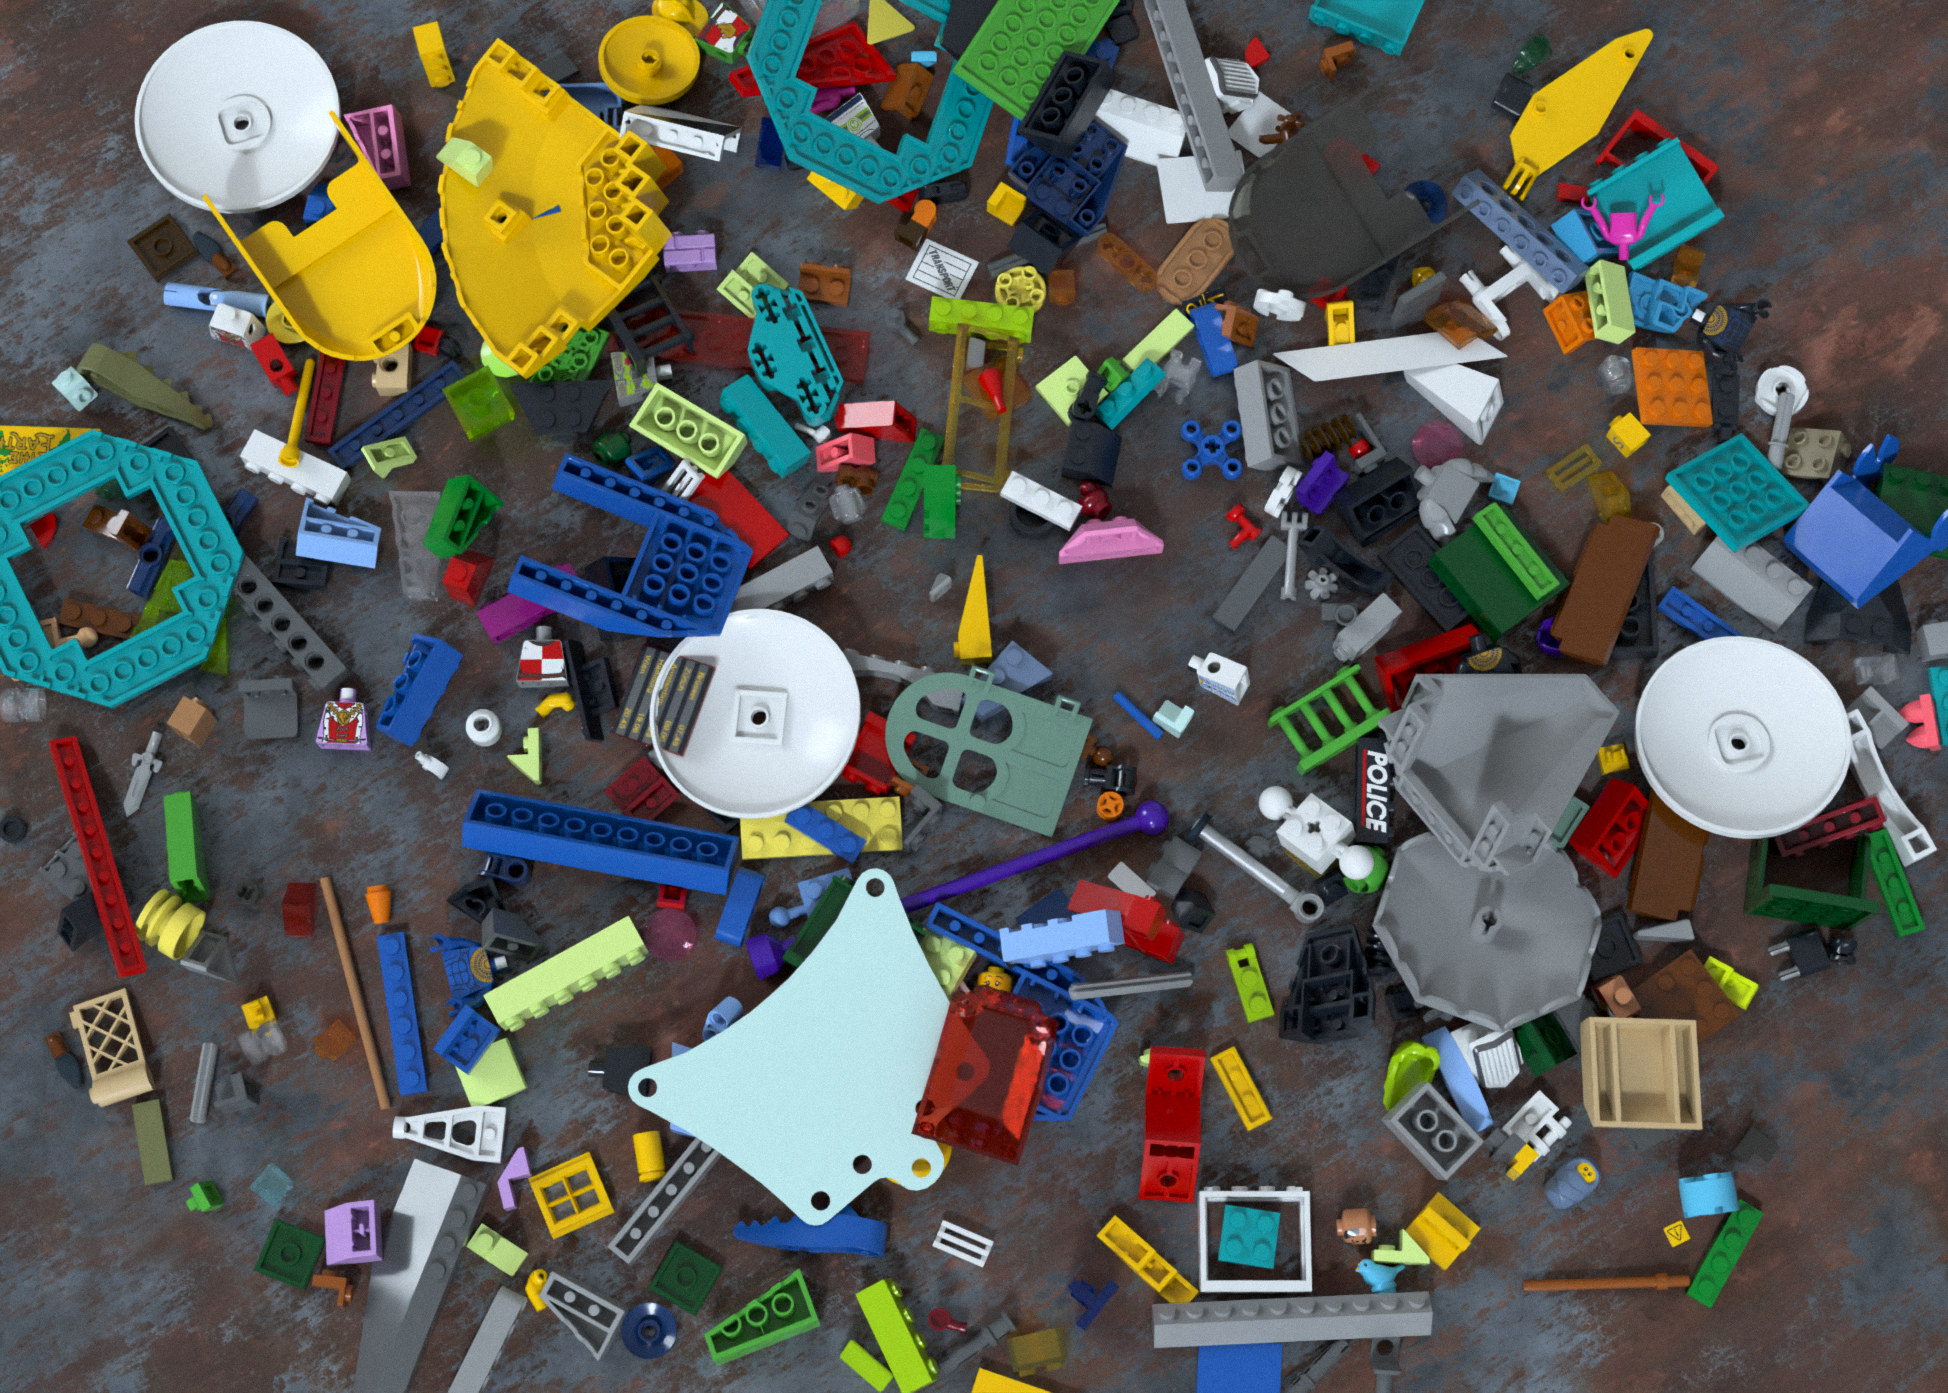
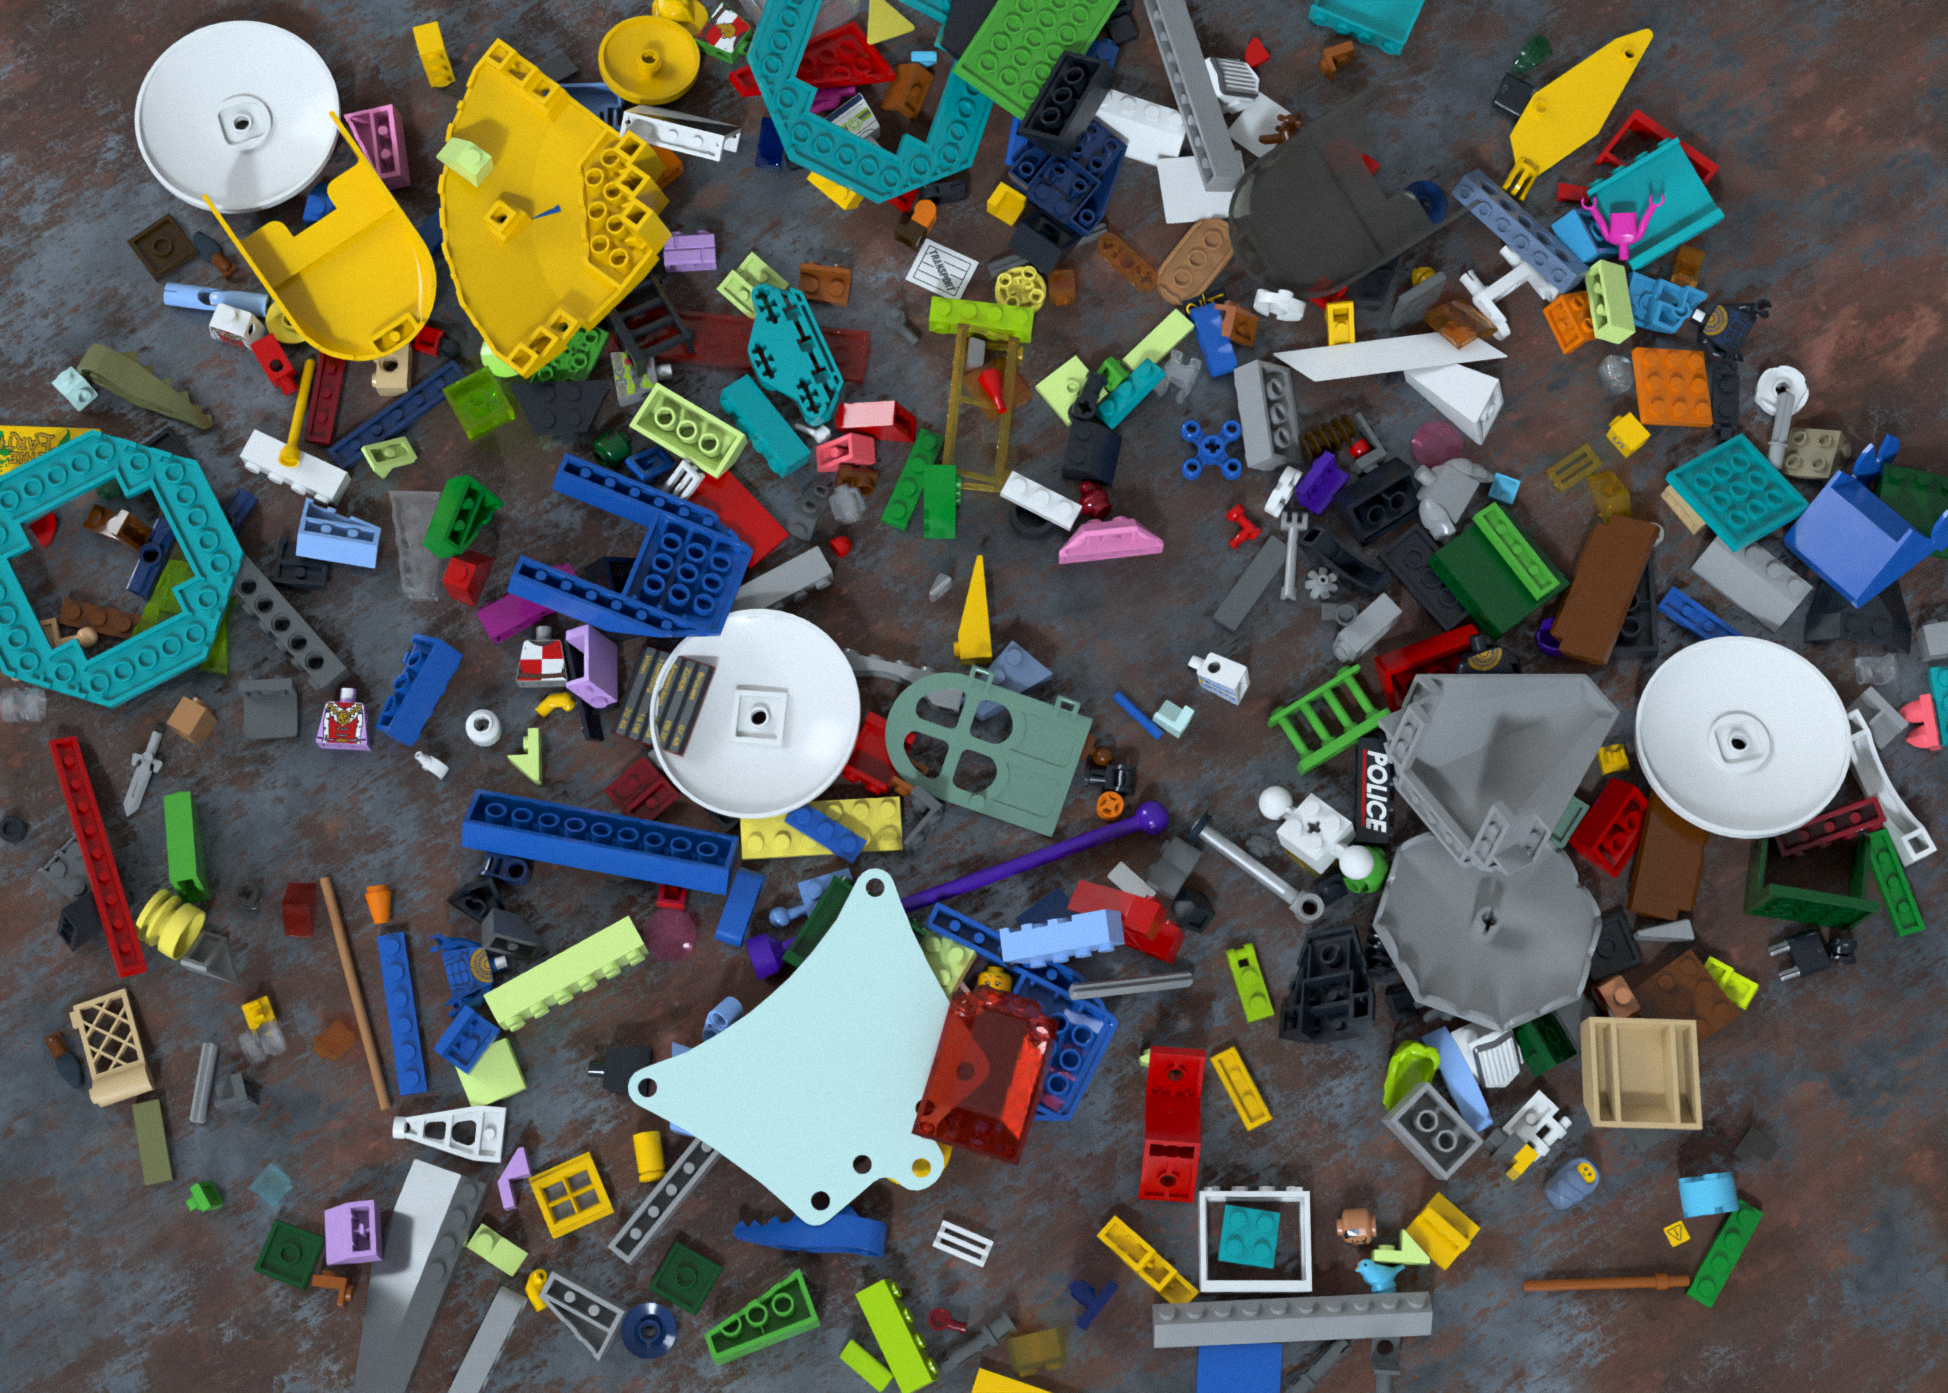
(600, 677): none -> lavender panel

